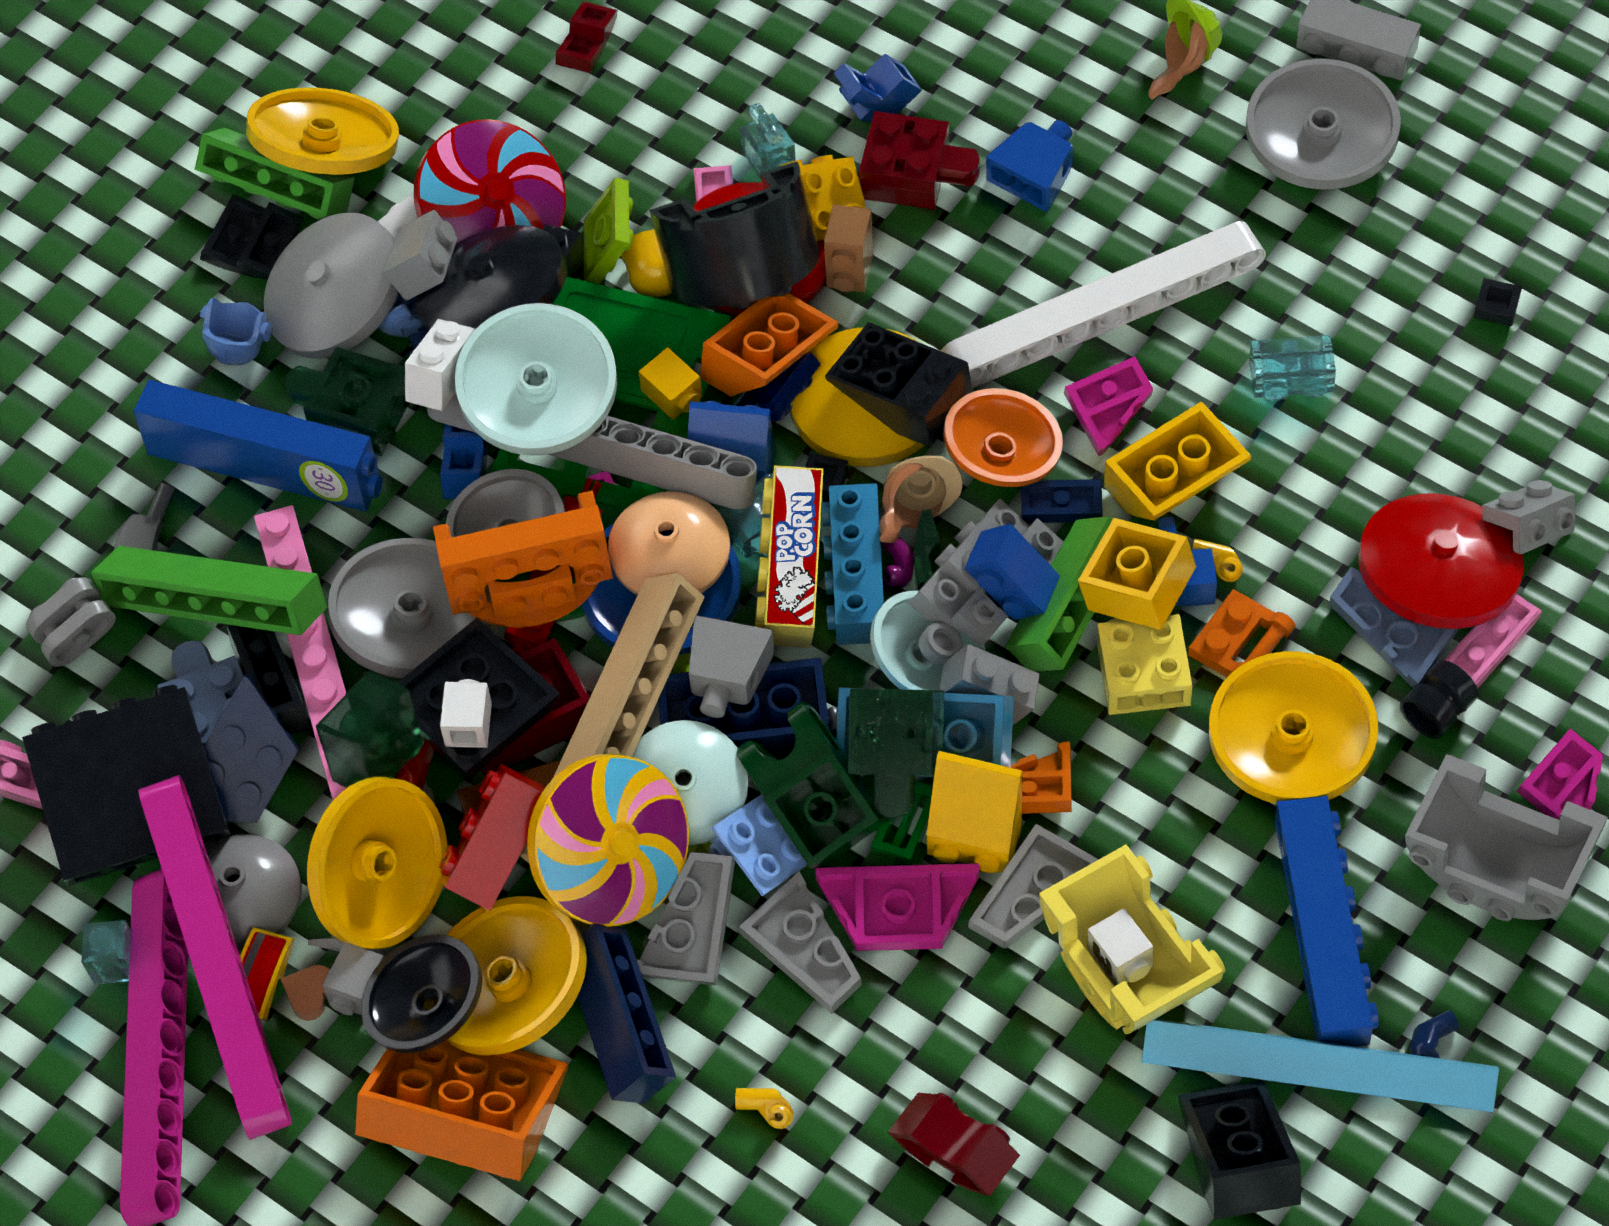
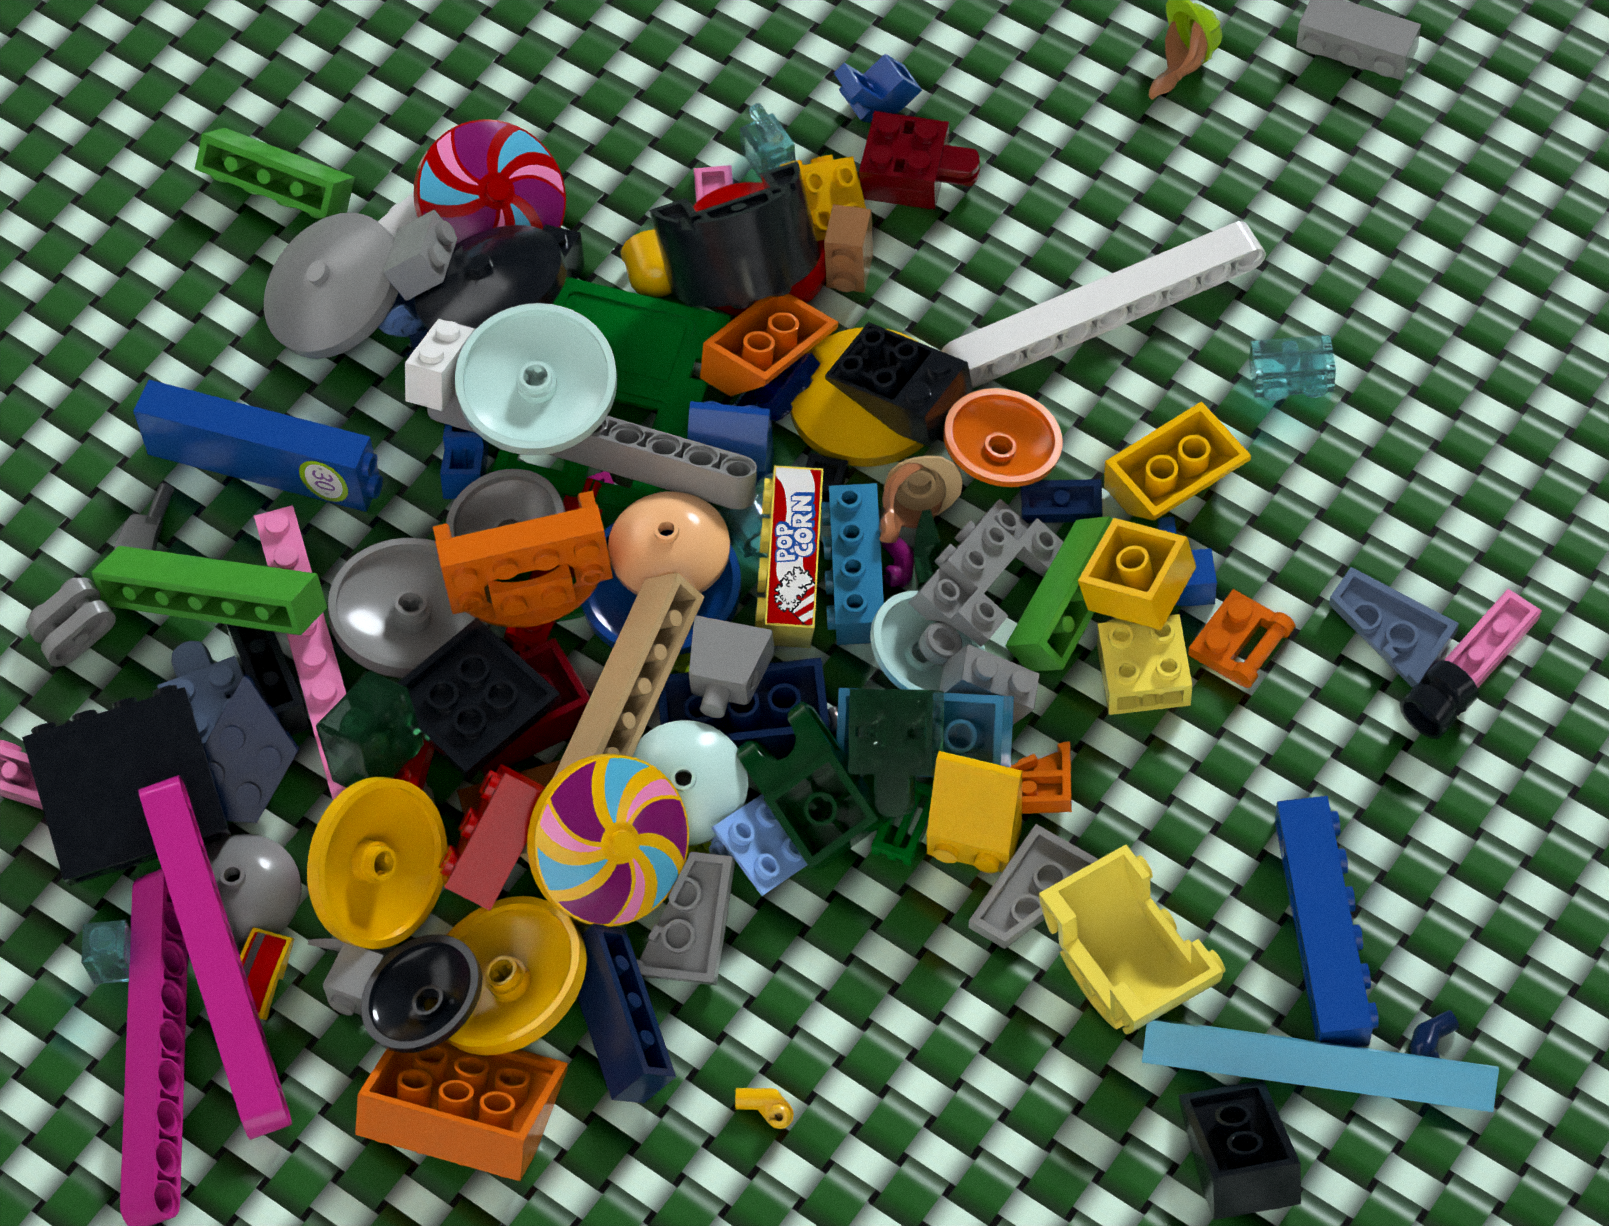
(234, 331): medium blue cap -> none
(250, 237): black slope -> none
(307, 991): nougat tile -> none
(322, 131): yellow dish -> none
(352, 395): clear green brick -> none
(466, 714): white brick -> none
(587, 37): dark red slope -> none
(607, 231): lime plate -> none
(670, 383): yellow brick -> none
(800, 942): light grey wing -> none
(898, 904): dark pink wing -> none
(939, 1132): dark red brick -> none
(1012, 572): blue brick -> none
(1033, 163): blue torso -> none
(1109, 401): dark pink wing -> none
(1121, 948): white brick -> none
(1226, 561): yellow arm -> none
(1293, 727): yellow dish -> none
(1323, 124): light grey dish -> none
(1439, 561): red dish -> none
(1496, 849): light grey cylinder -> none
(1497, 302): black plate -> none
(1534, 514): light grey bracket -> none
(1564, 775): dark pink wing -> none

